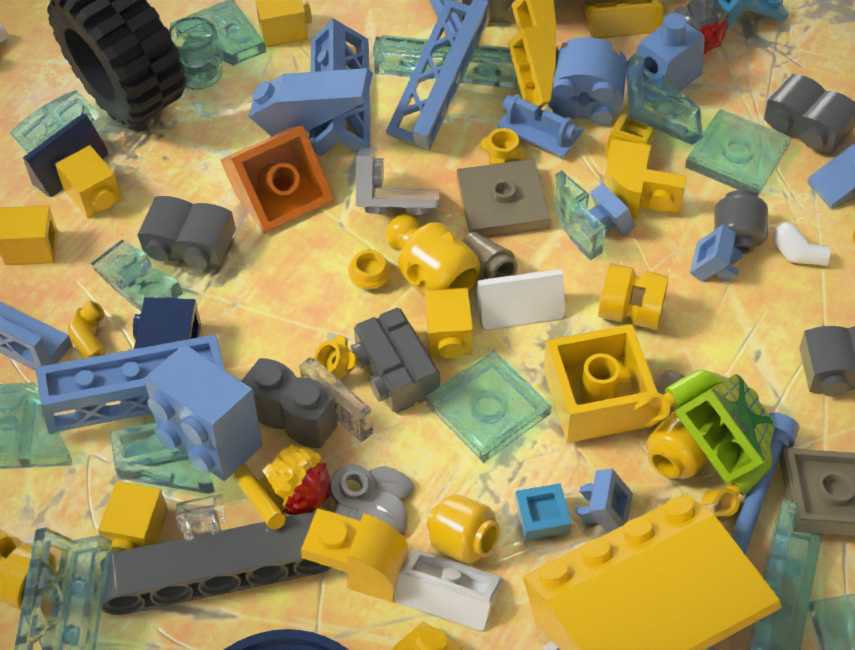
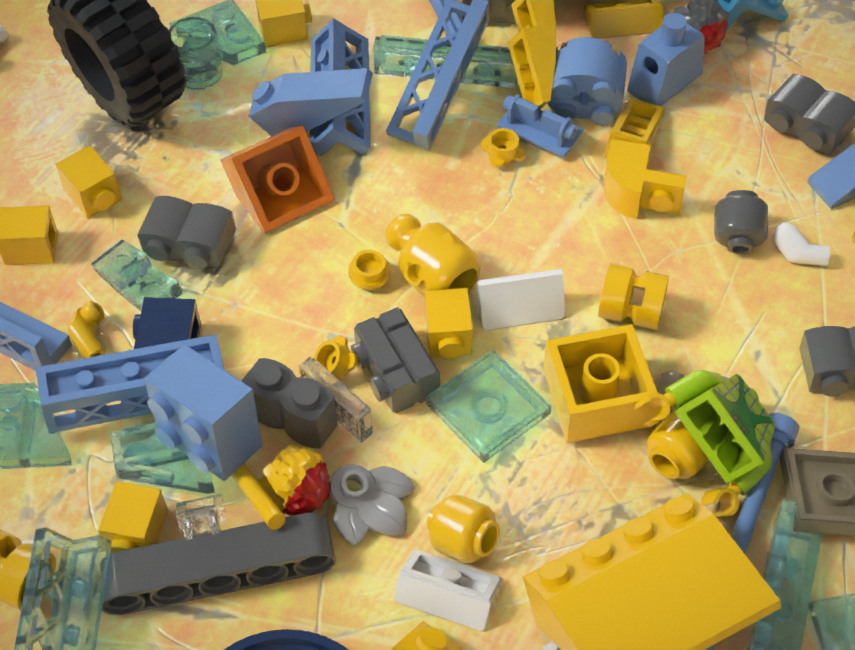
(51, 118): clear light blue slope -> none
(67, 141): dark blue slope -> none
(364, 549): yellow brick -> none
(378, 199): light grey bracket -> none
(493, 258): dark tan cone -> none
(503, 198): dark tan plate -> none
(543, 511): dark azure plate -> none
(579, 224): clear light blue slope -> none
(608, 500): tile -> none
(611, 210): medium blue tile -> none
(661, 104): clear light blue wing -> none
(716, 255): medium blue tile -> none
(738, 152): clear light blue tile -> none

